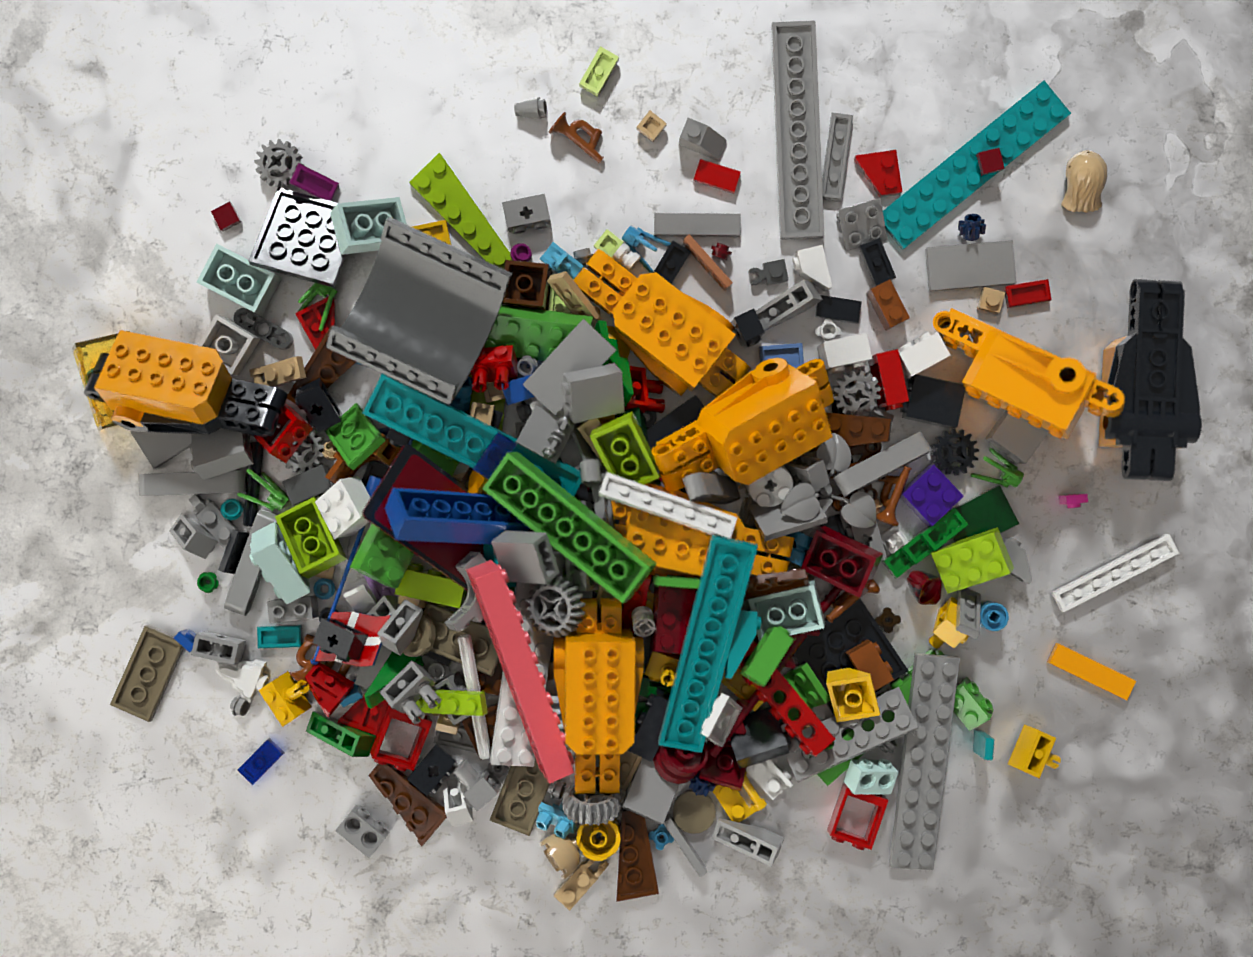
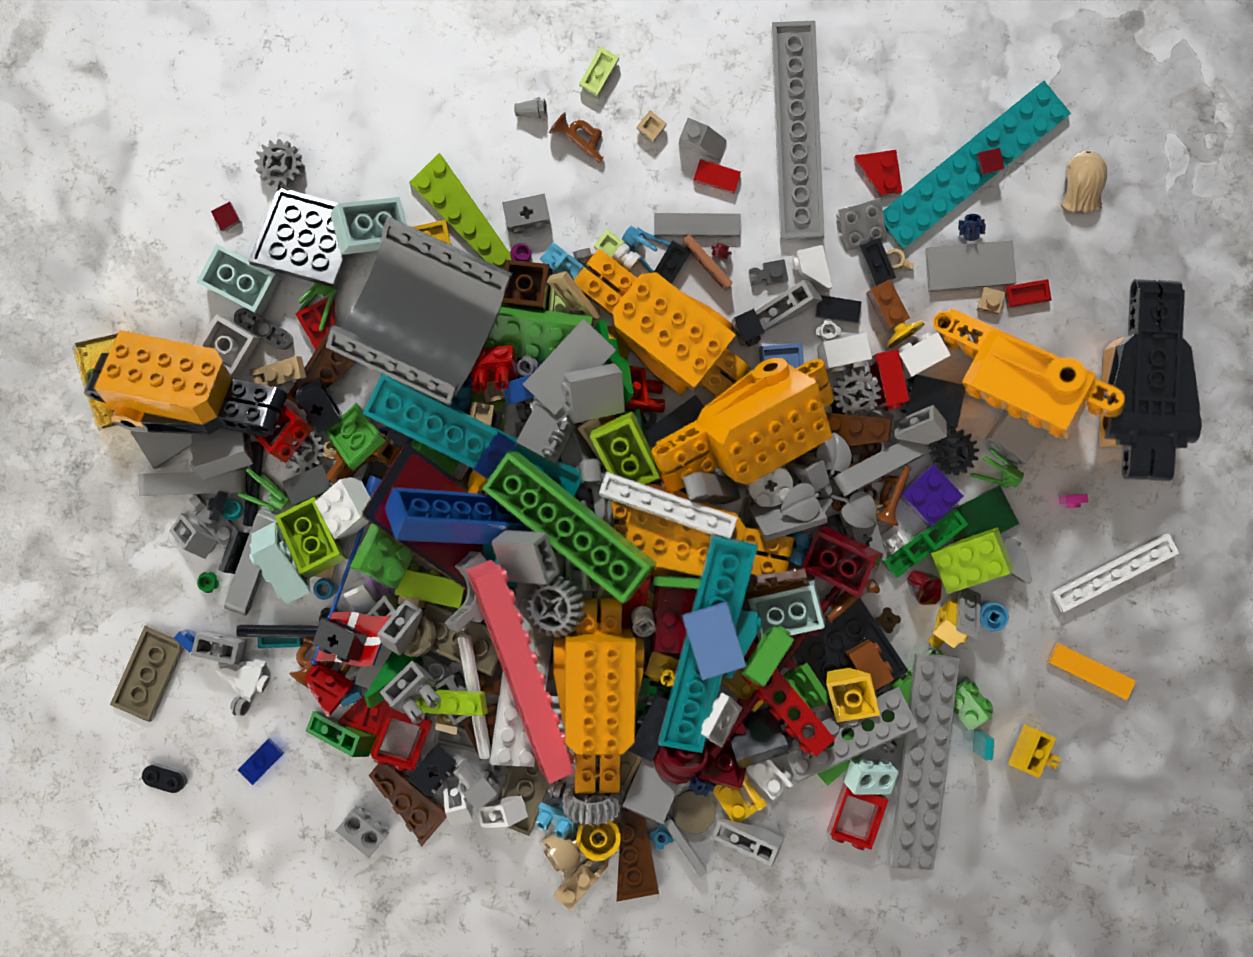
(162, 778): none -> black plate
(216, 505): none -> black plate
(281, 631): none -> black axle
(286, 698): yellow brick -> none
(299, 609): light grey brick -> none
(313, 182): magenta tile -> none
(502, 812): none -> white slope
(714, 640): none -> medium blue tile
(836, 156): light grey tile -> none
(903, 262): none -> tan piece
(903, 332): none -> yellow dish
(922, 426): none -> light grey slope

